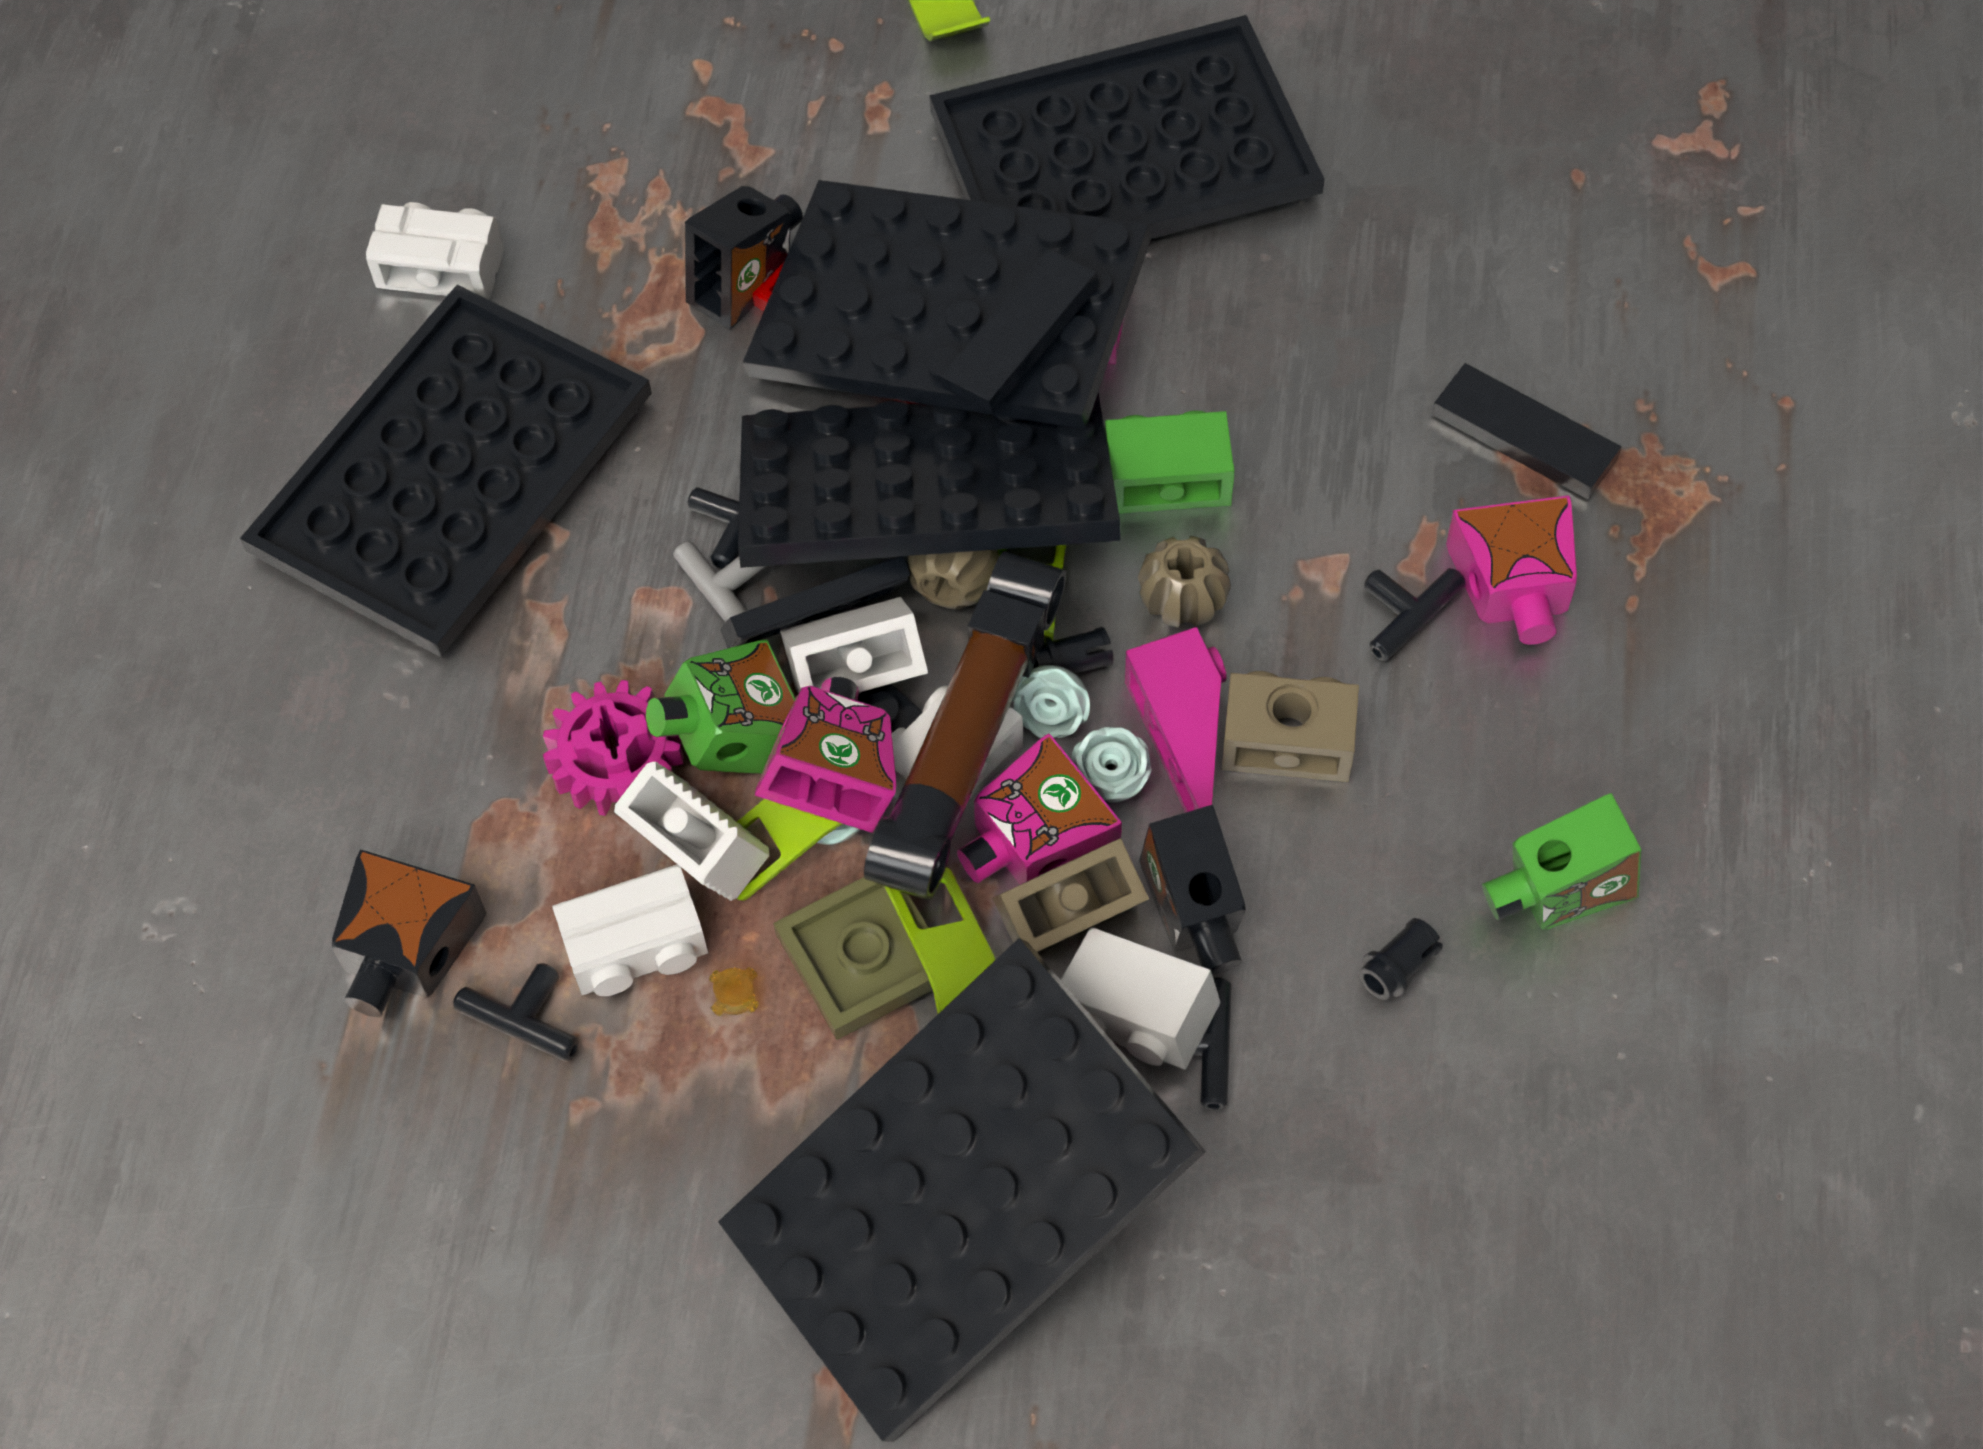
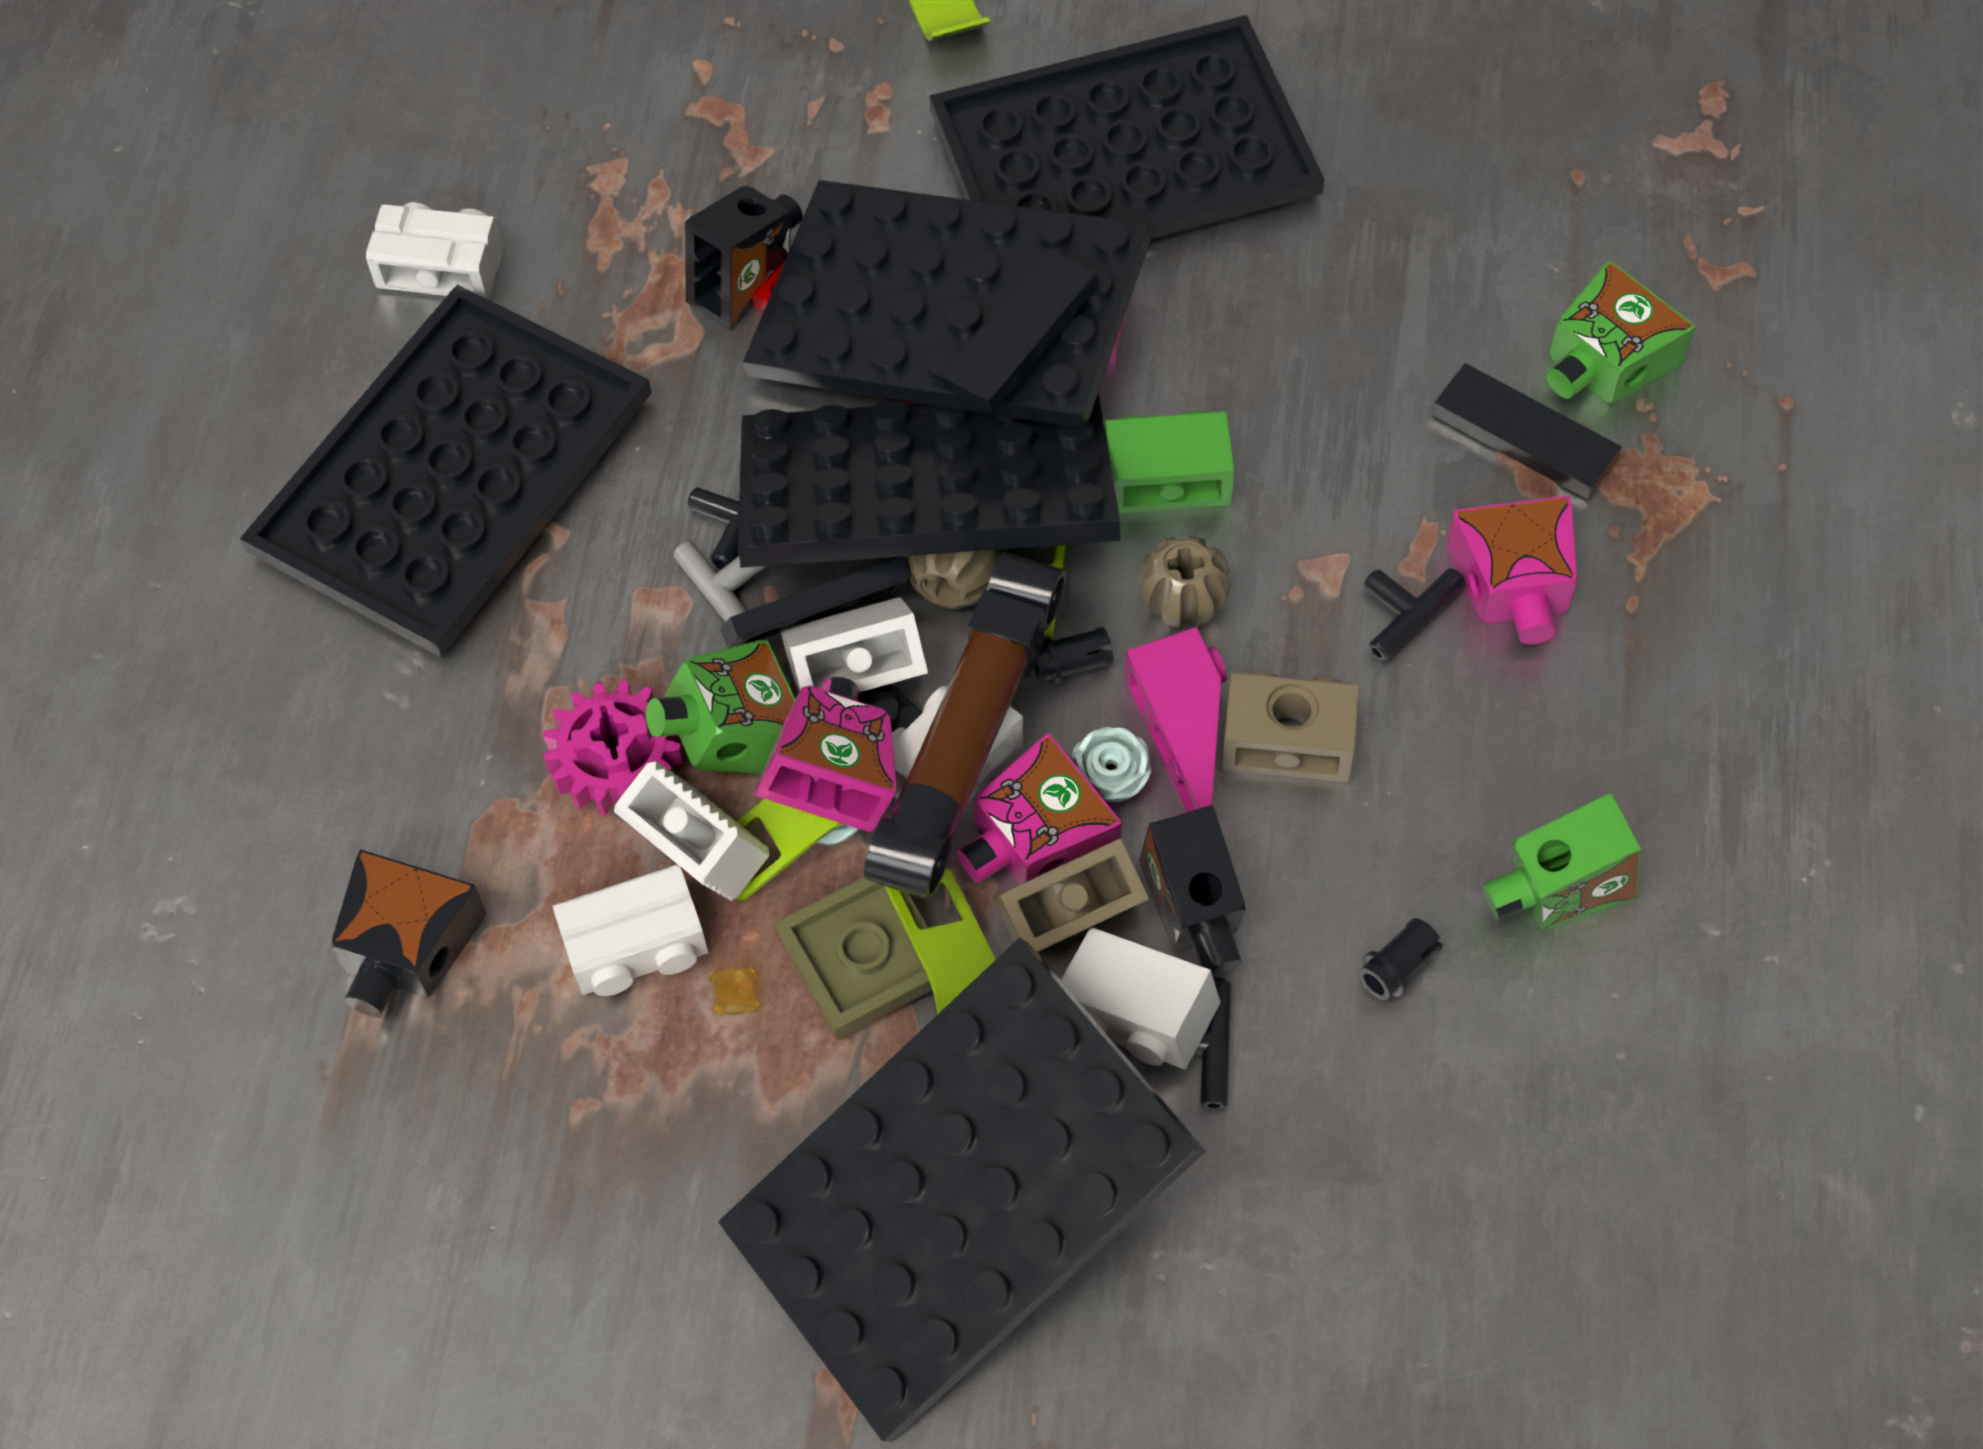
(520, 1018): black piece -> none
(1057, 717): light aqua plate -> none
(1616, 338): none -> torso

